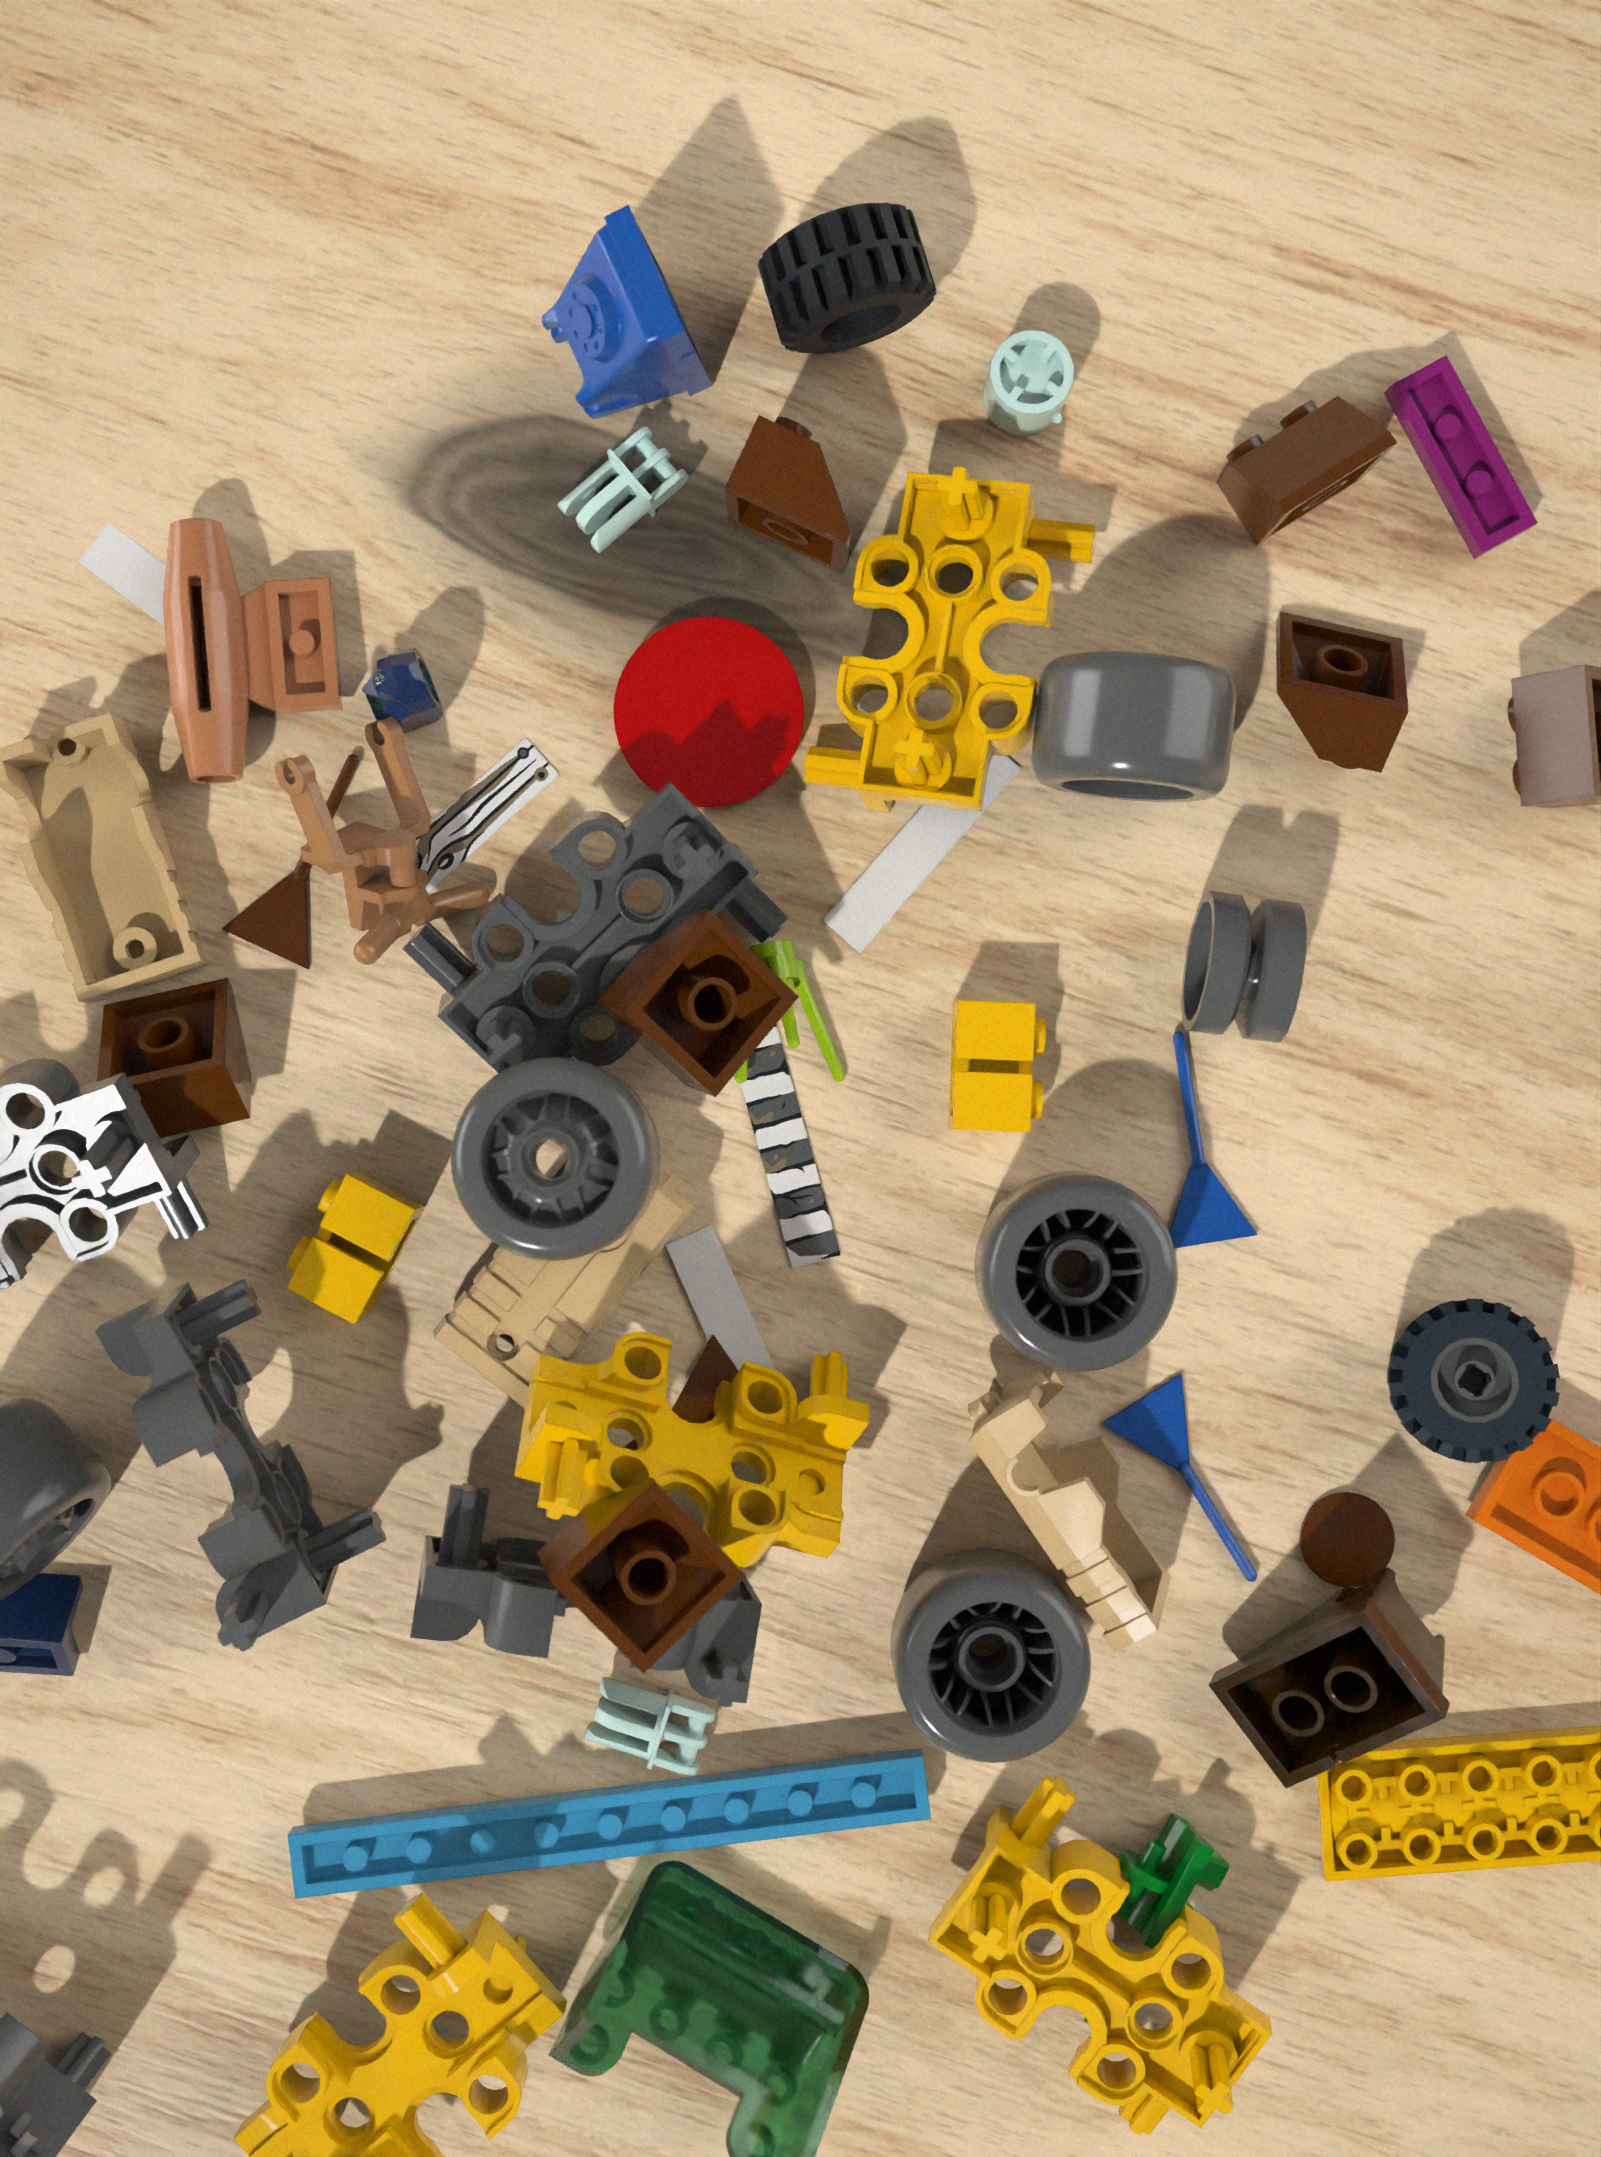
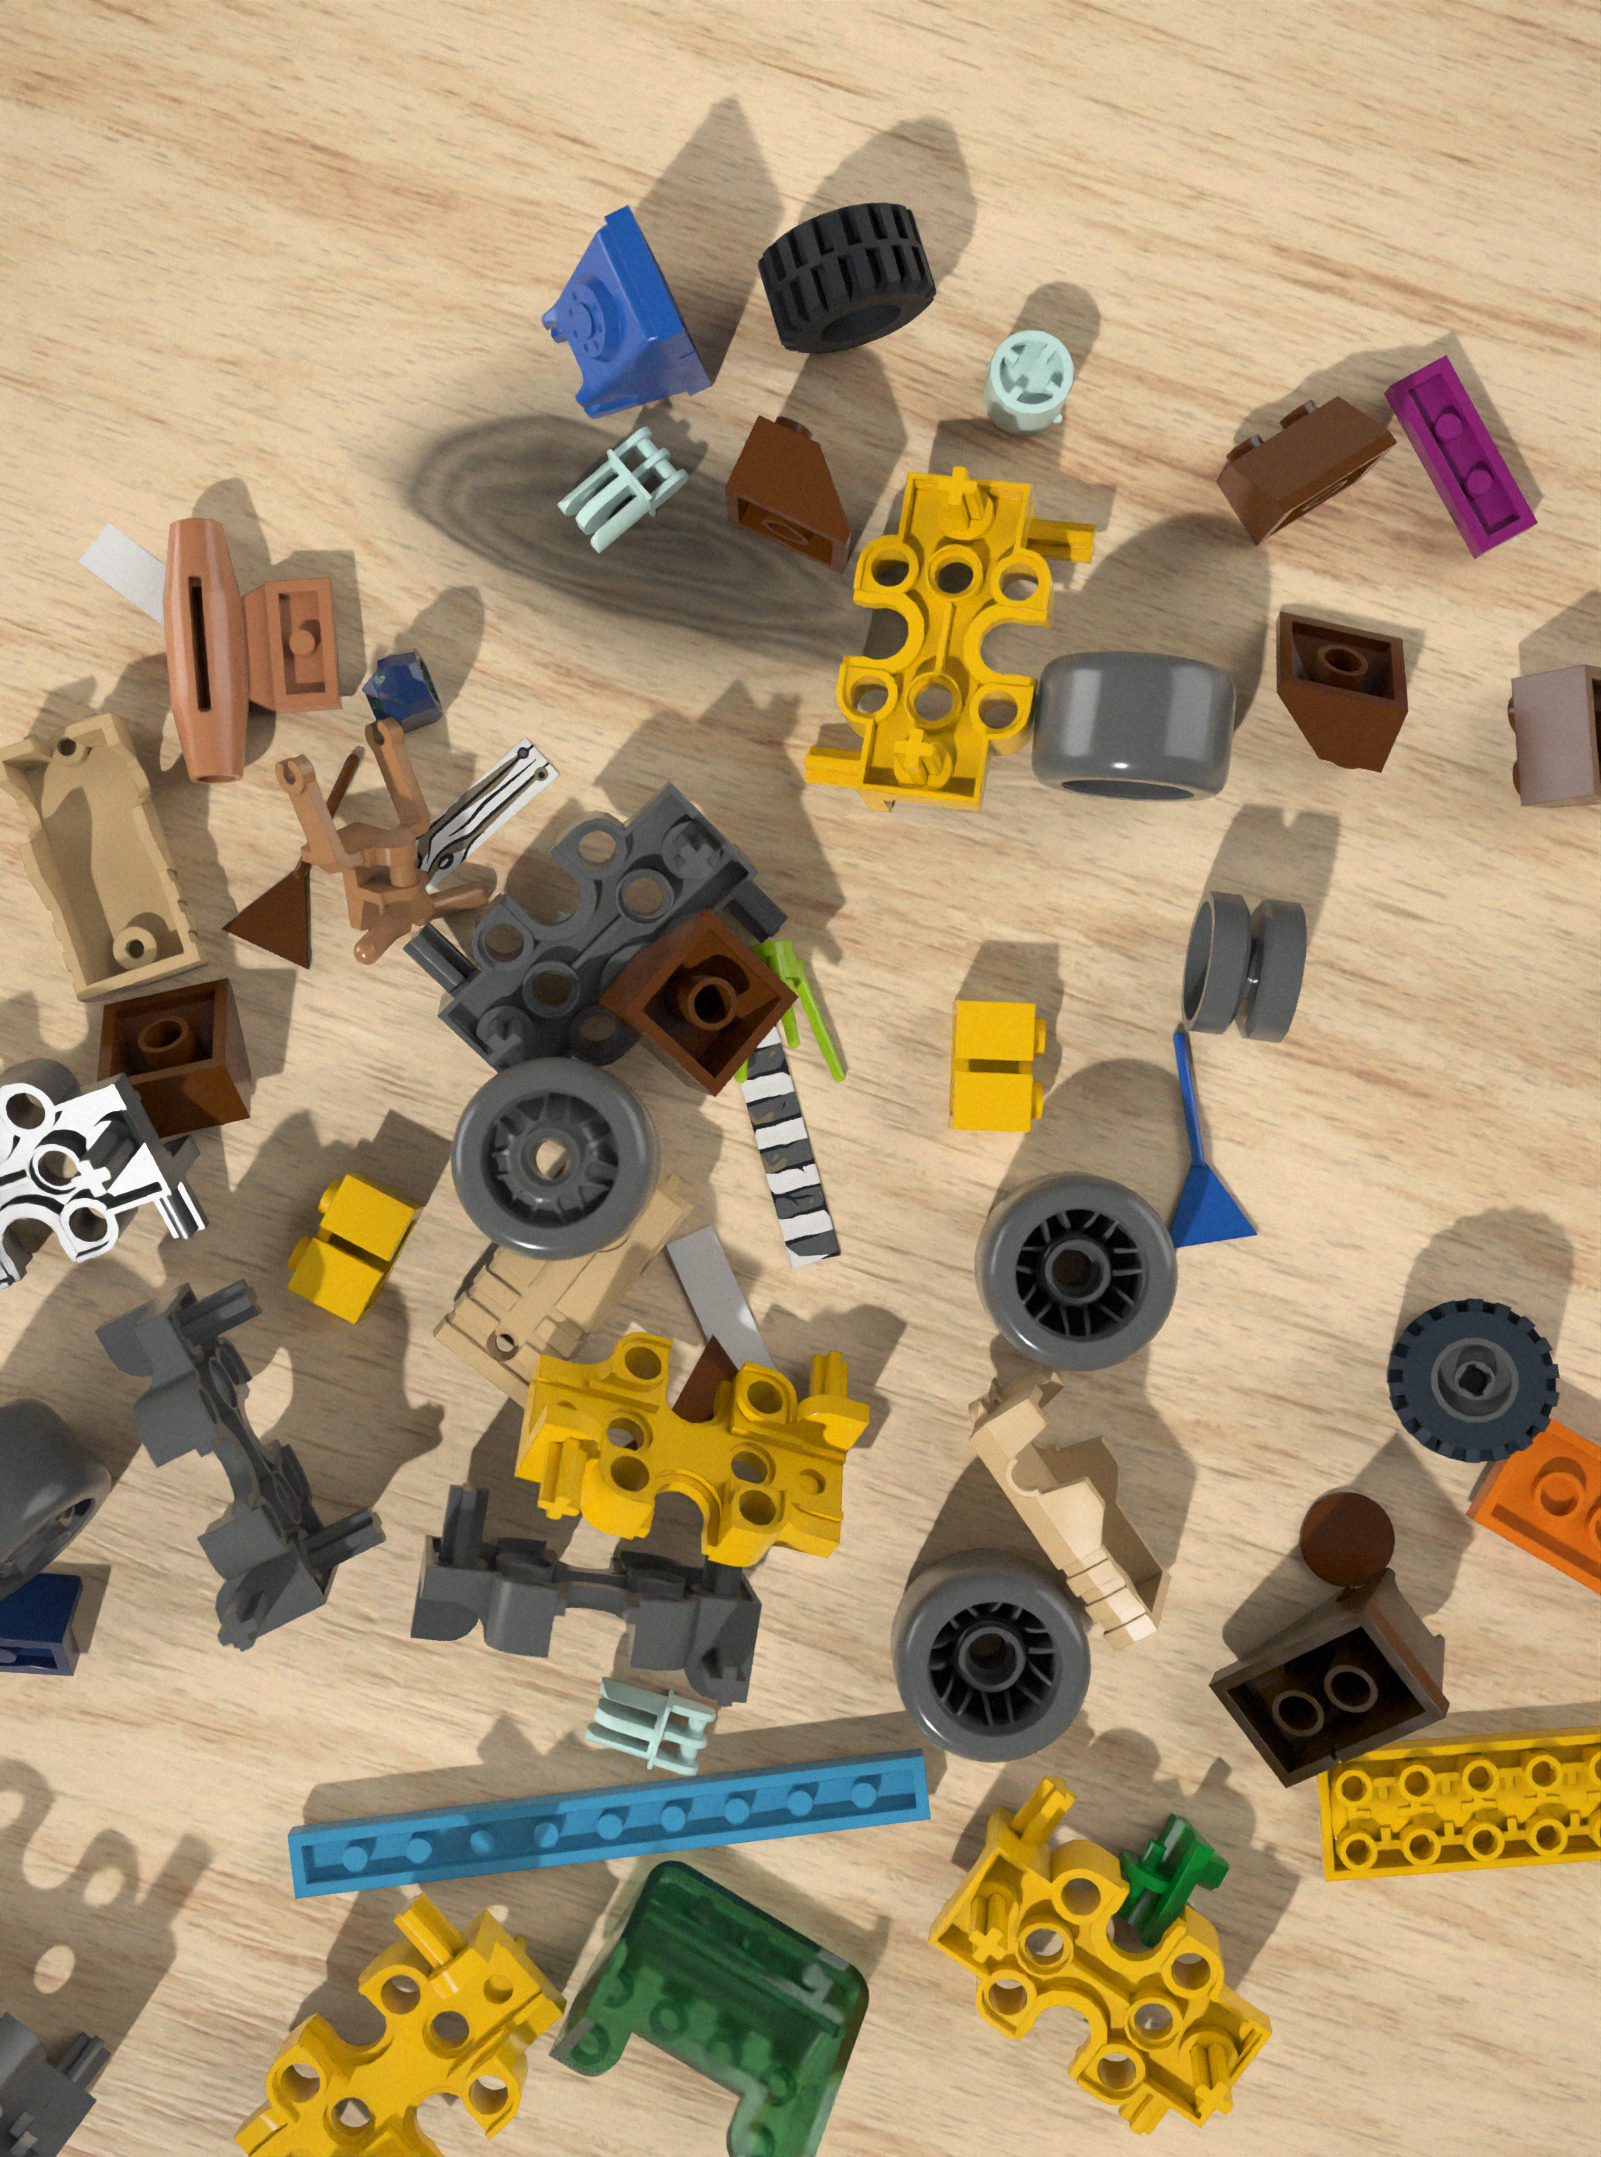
(639, 1569): reddish brown slope -> none
(709, 711): red tile -> none
(908, 862): white sticker -> none
(1160, 1428): blue piece -> none

